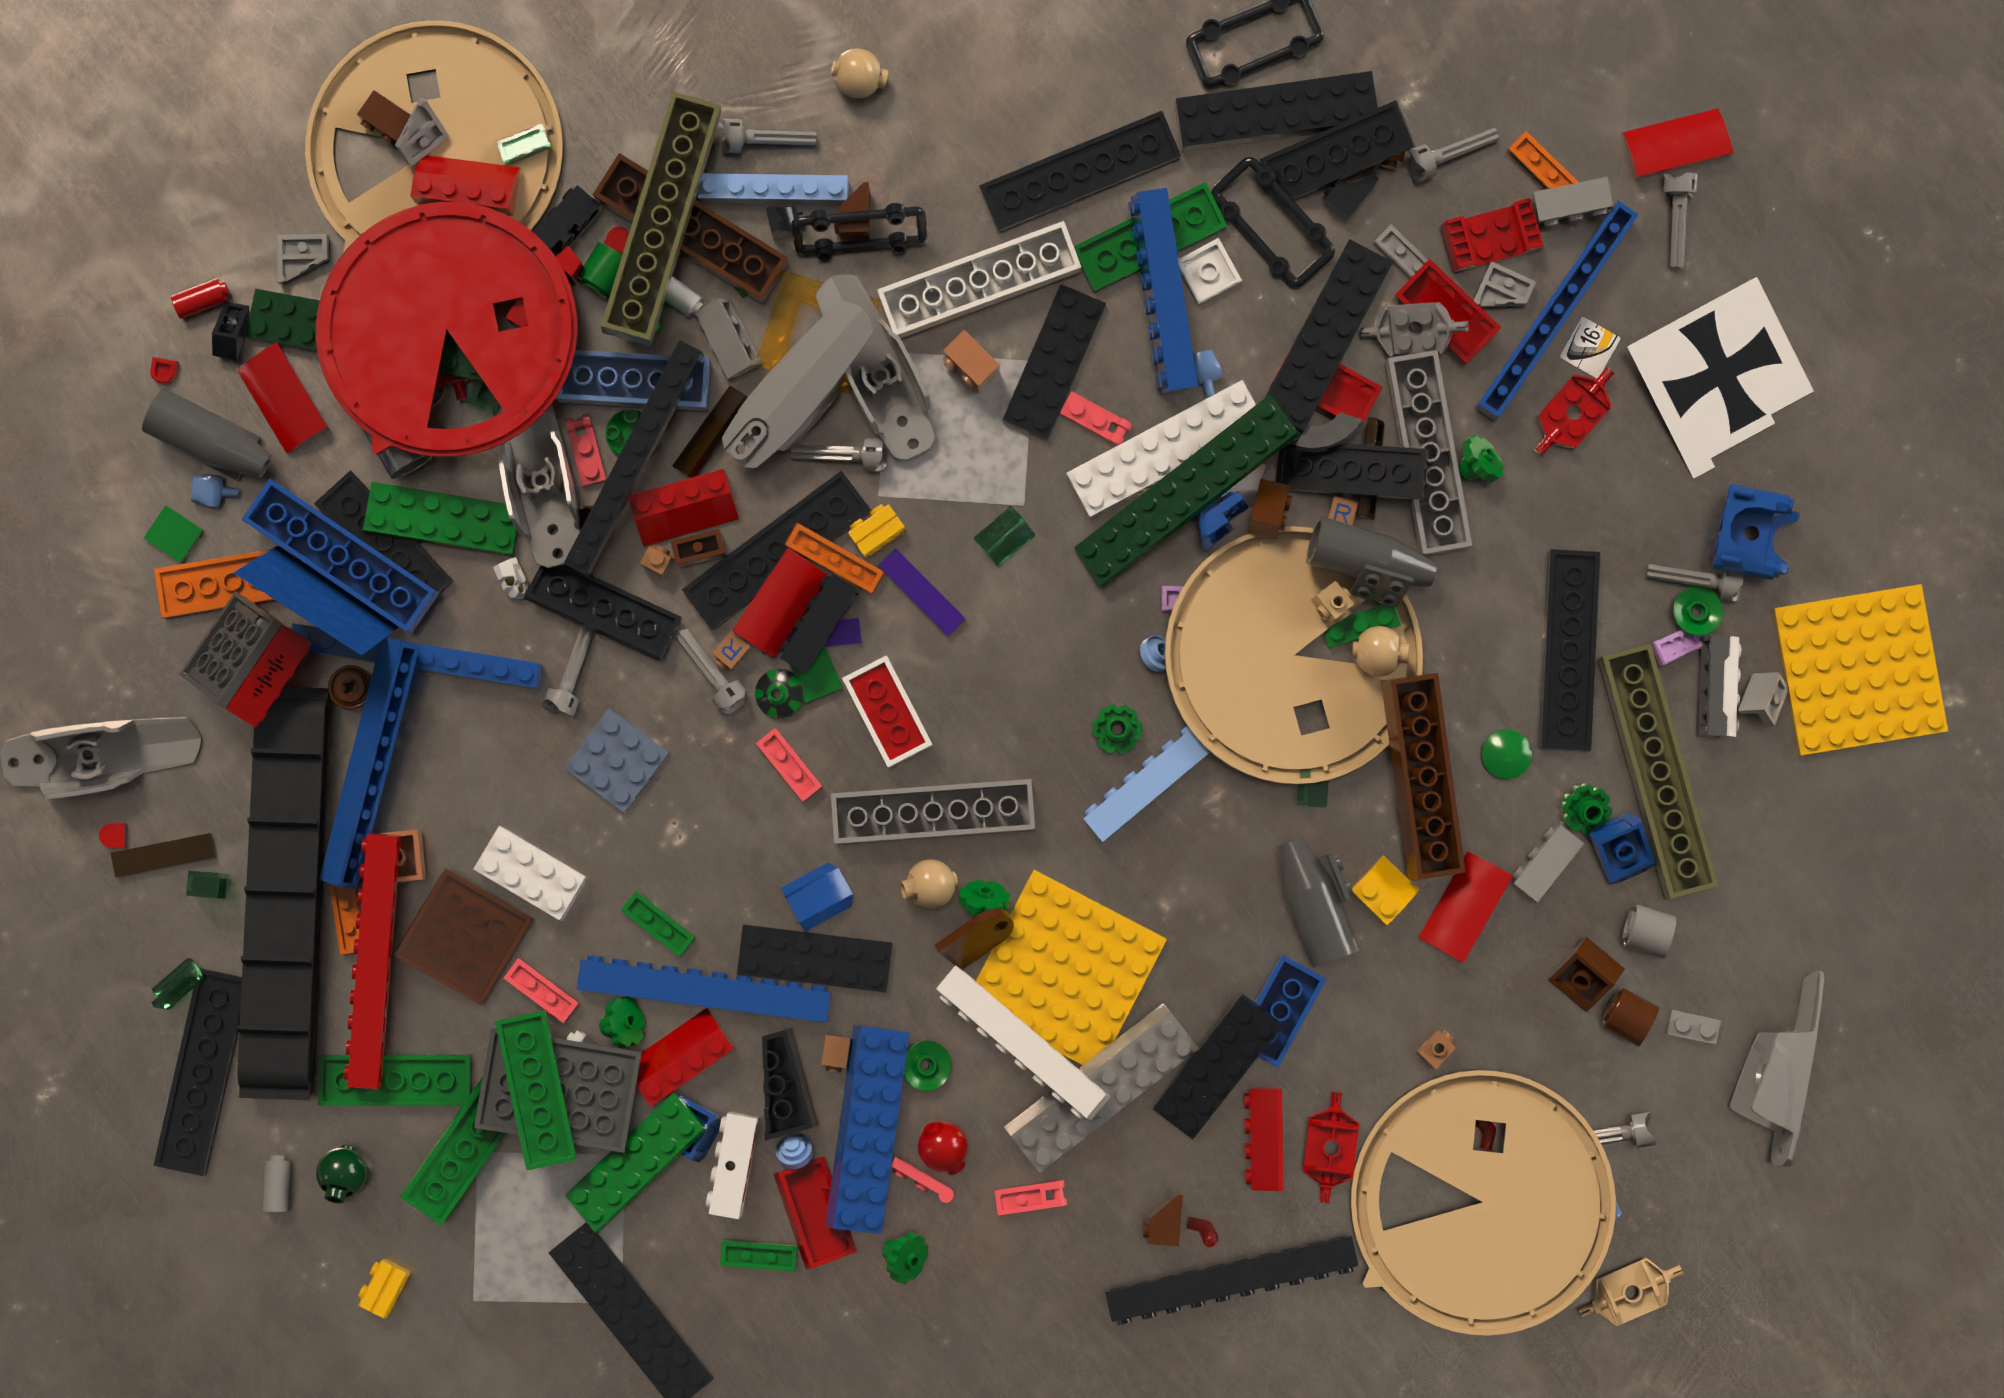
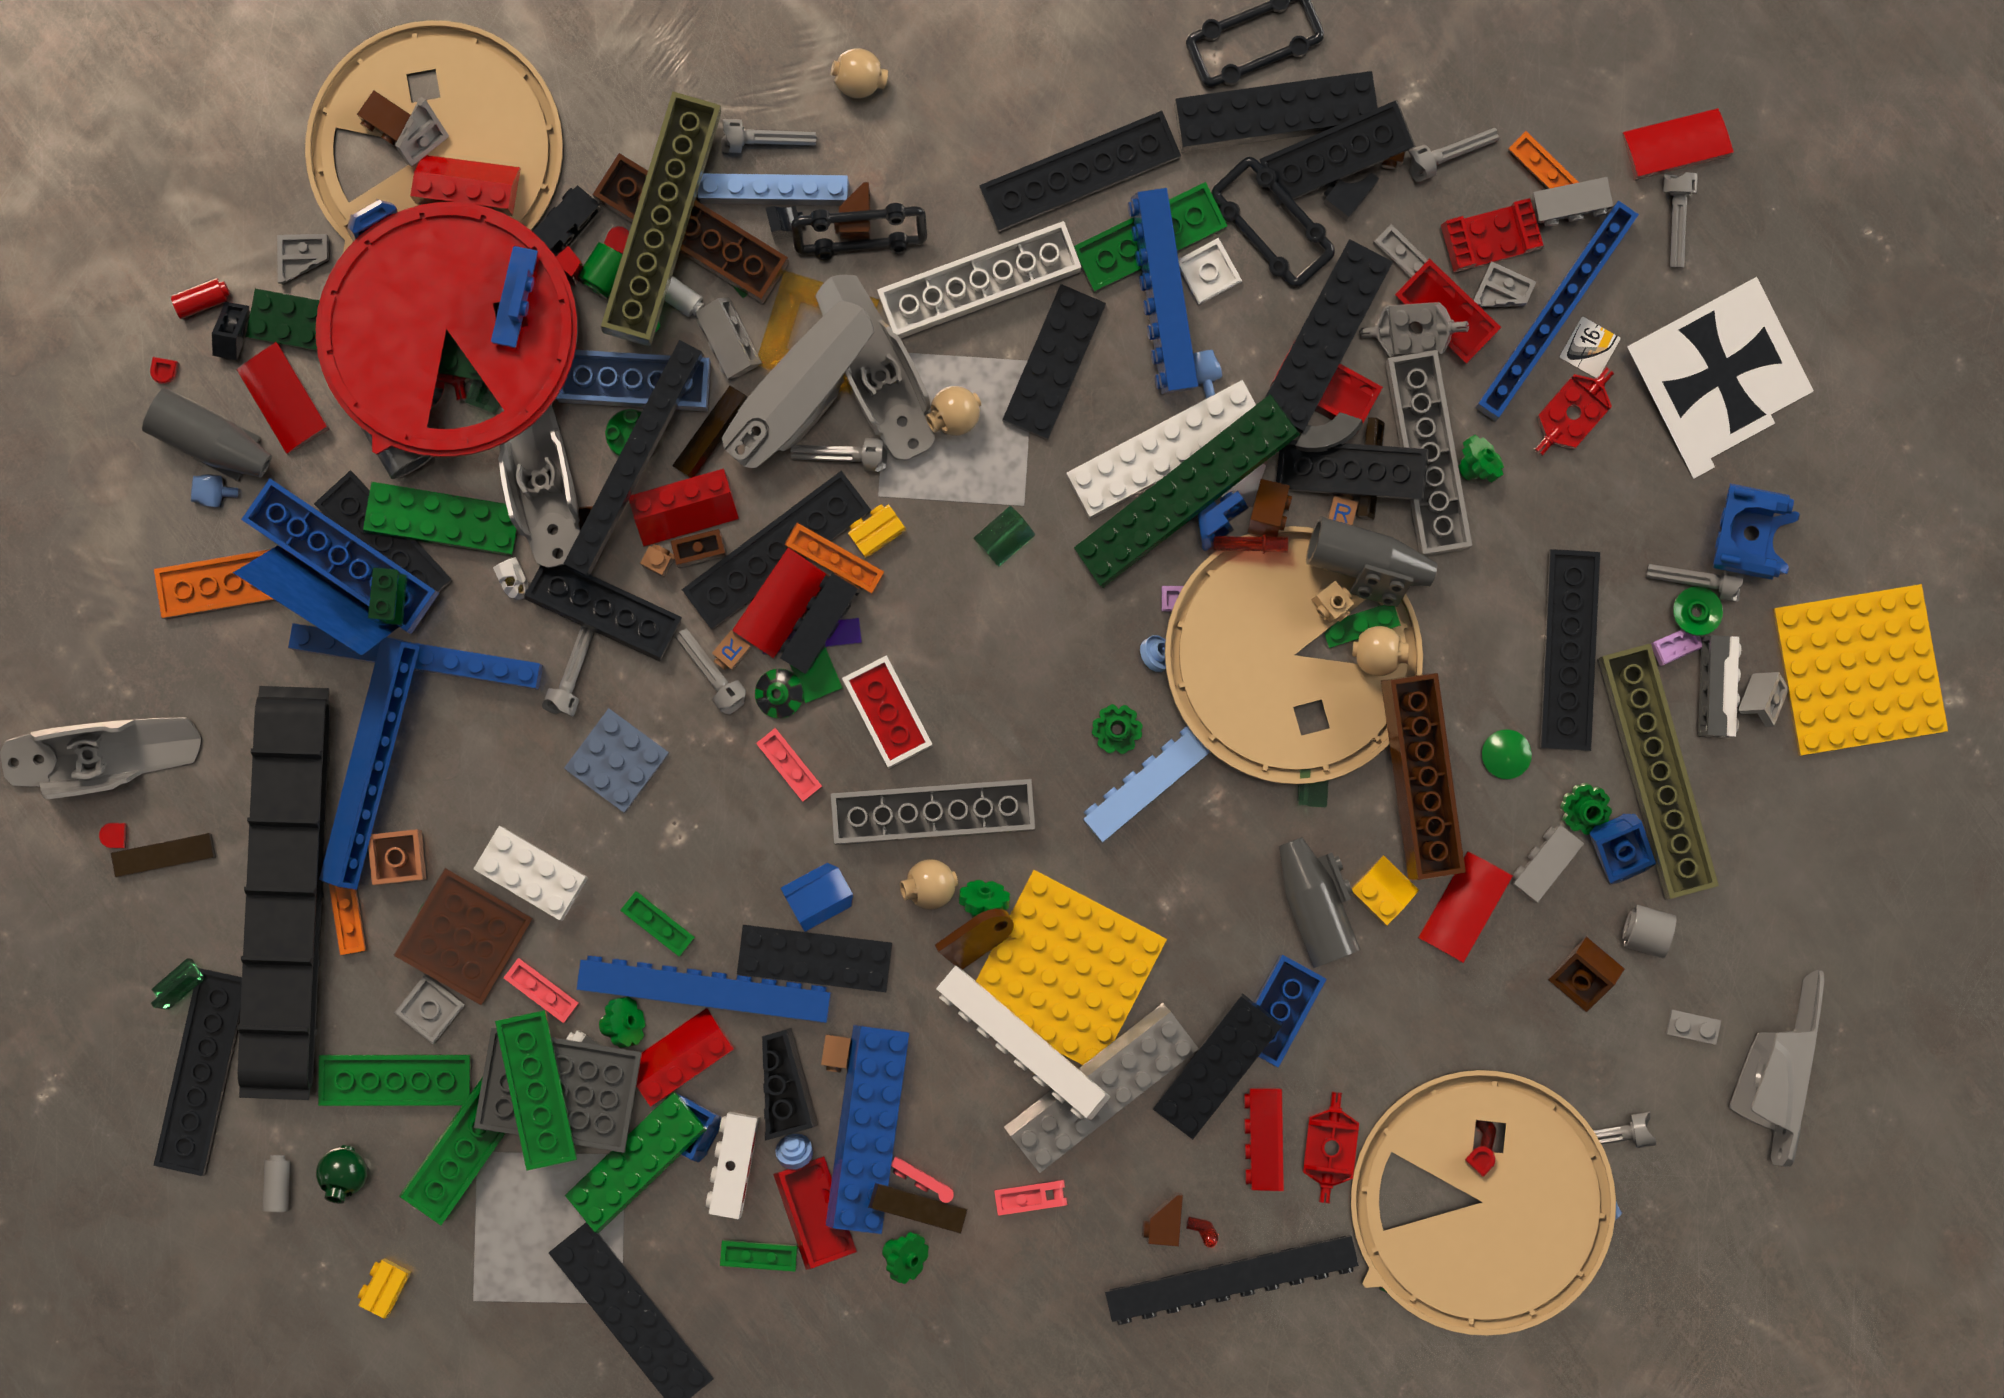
(173, 534): green piece -> none
(207, 884): clear green panel -> none
(245, 659): piece -> none
(336, 687): reddish brown piece -> none
(369, 216): none -> blue slope
(373, 960): red brick -> none
(387, 596): none -> dark green panel
(429, 1008): none -> light grey plate
(514, 297): none -> blue bracket
(524, 144): clear green tile -> none
(586, 451): coral plate -> none
(917, 1208): none -> dark brown tile
(921, 592): dark purple tile -> none
(938, 1065): green dish -> none
(943, 1147): red brick -> none
(954, 411): none -> tan brick
(970, 361): nougat brick -> none
(1095, 418): coral plate -> none
(1263, 544): none -> clear red axle
(1428, 1052): medium nougat brick -> none
(1481, 1159): none -> red tile
(1610, 1296): tan plate -> none
(1630, 1016): reddish brown piece -> none

